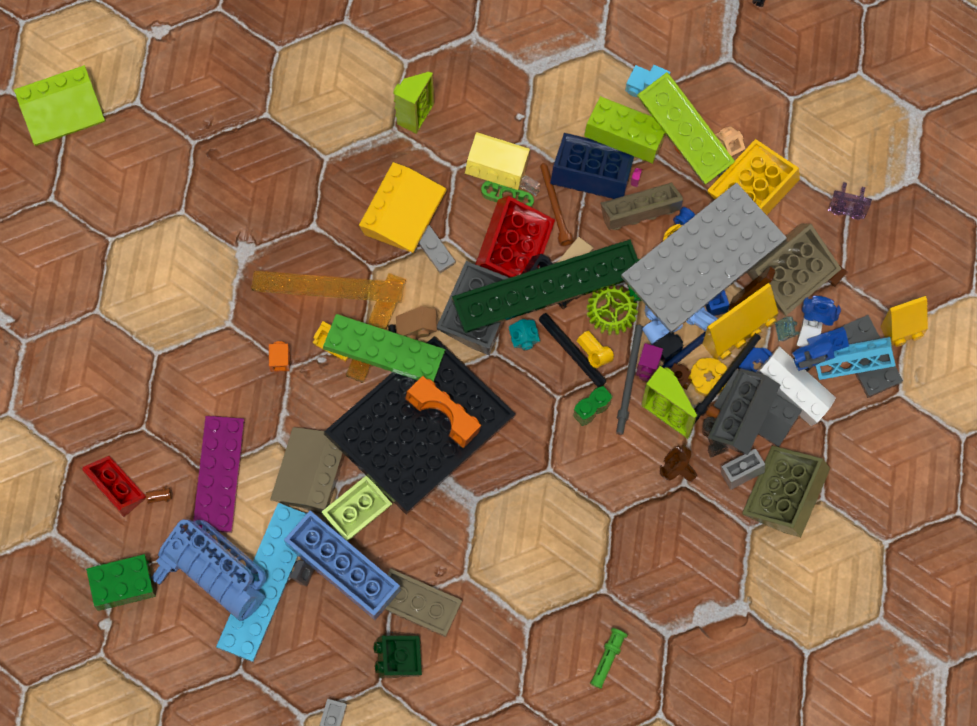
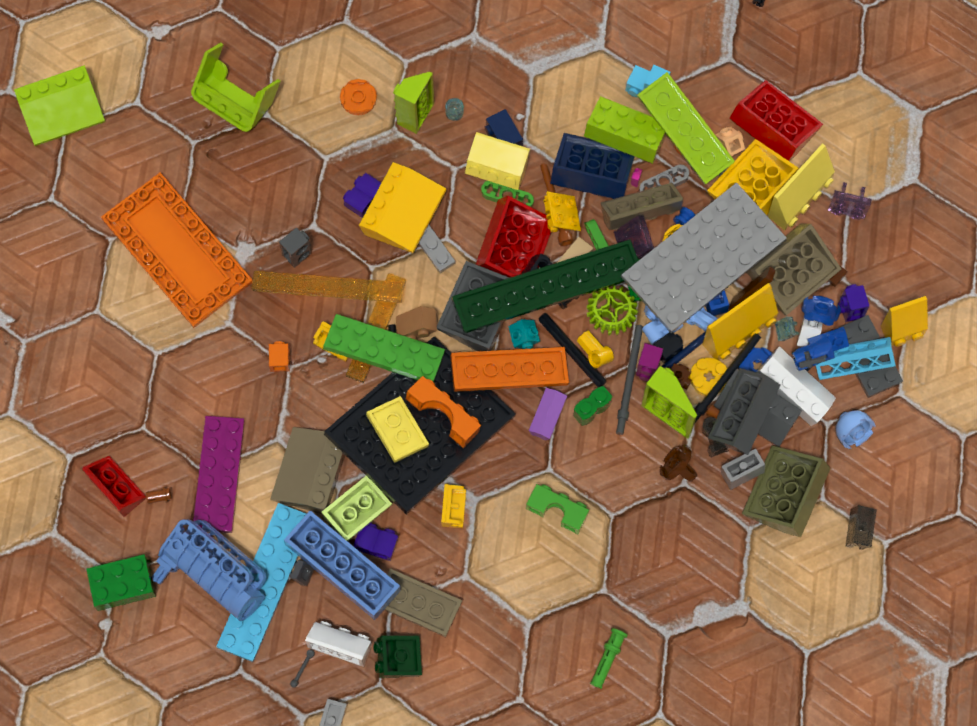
(177, 249): none -> orange tile
(226, 98): none -> lime windscreen
(295, 247): none -> dark grey brick
(310, 654): none -> dark grey hinge
(339, 643): none -> white slope
(358, 97): none -> orange tile
(362, 194): none -> dark purple brick
(376, 542): none -> dark purple brick
(397, 429): none -> light yellow tile
(453, 506): none -> yellow hinge
(454, 113): none -> clear light blue wheel
(502, 127): none -> dark blue brick
(509, 369): none -> orange plate
(530, 185): clear tile -> none
(544, 499): none -> bright green arch
(547, 414): none -> medium lavender piece
(561, 212): none -> yellow hinge
(595, 234): none -> bright green beam
(638, 233): none -> clear purple plate
(666, 174): none -> light grey beam
(775, 120): none -> red slope
(802, 189): none -> light yellow slope
(853, 303): none -> dark purple brick
(854, 428): none -> light blue cylinder
(861, 527): none -> clear smoke hinge

